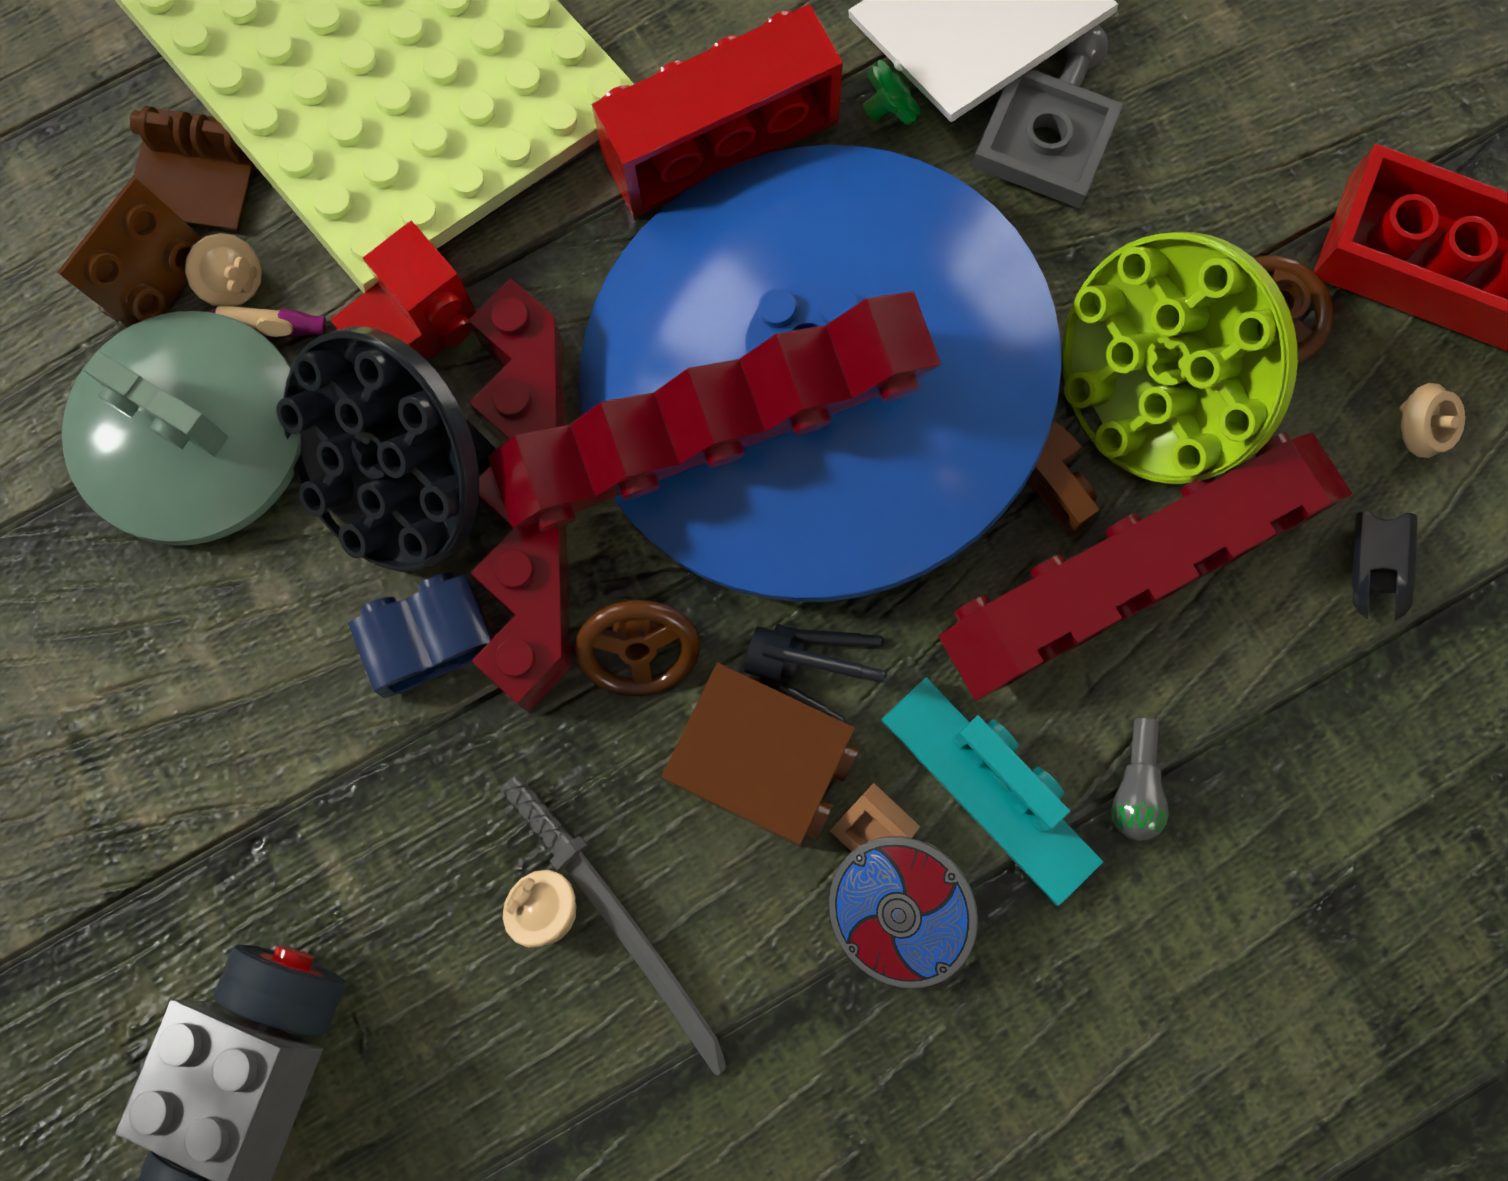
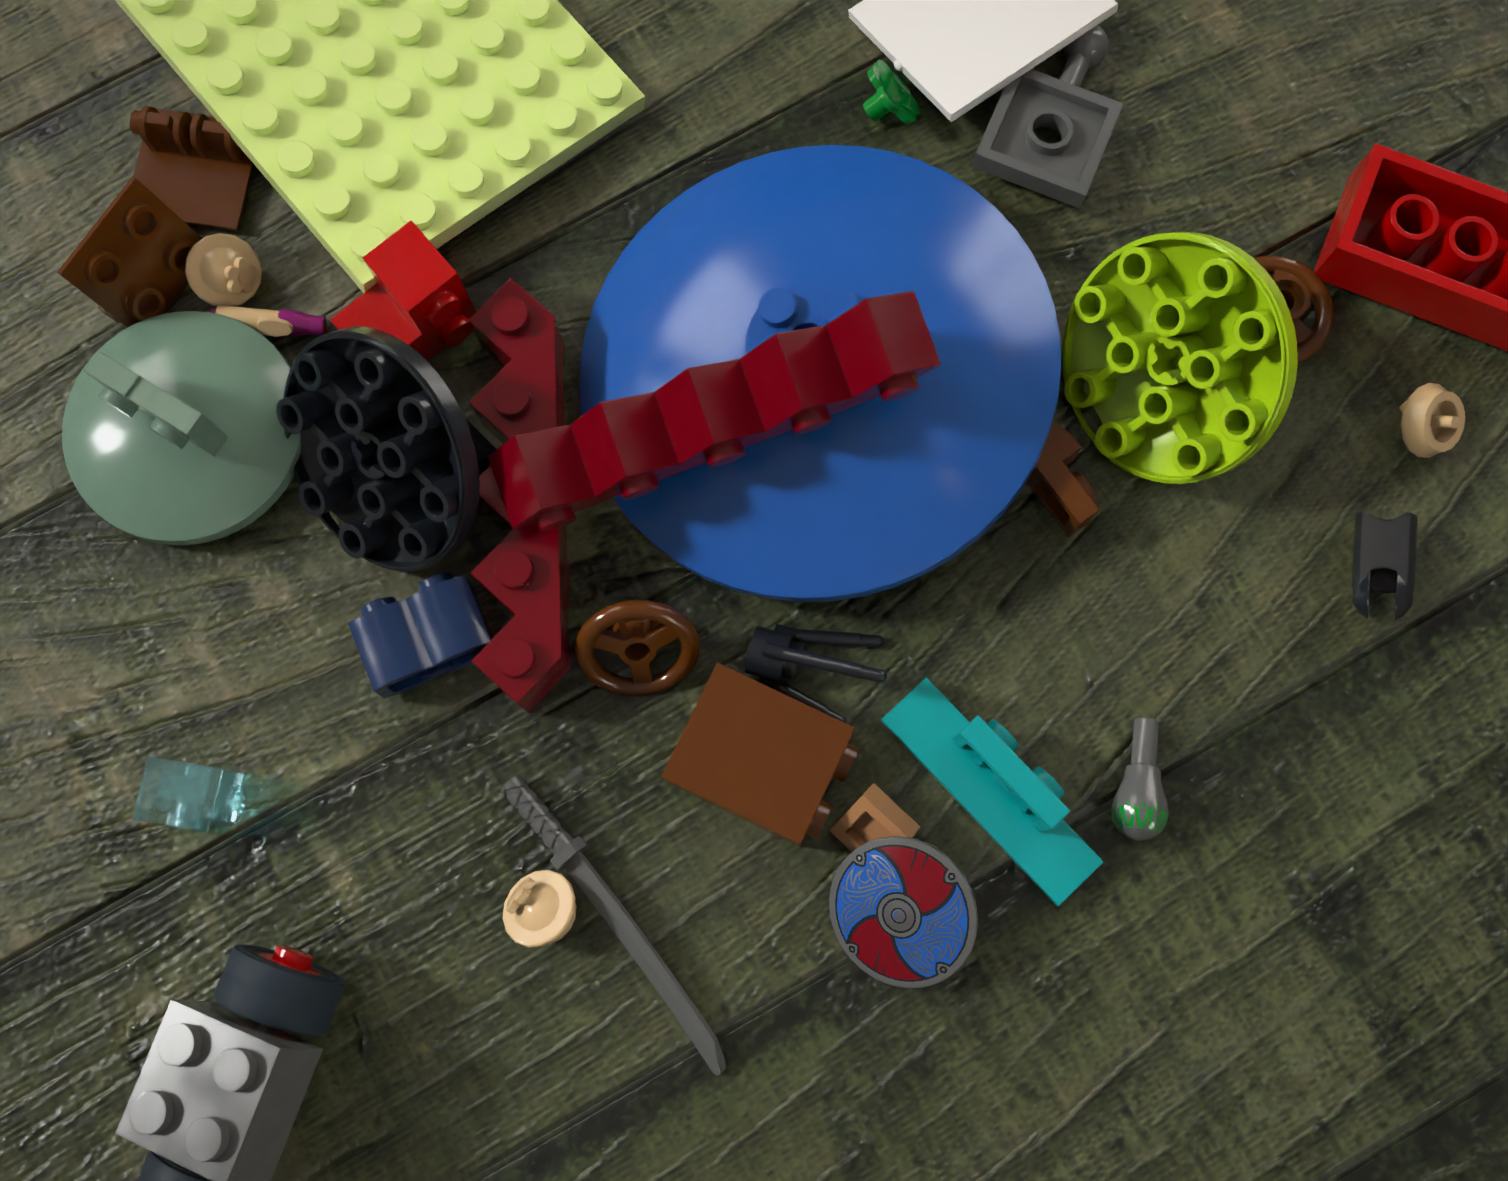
(188, 795): none -> clear light blue brick
(720, 108): red brick -> none
(1141, 563): dark red brick -> none

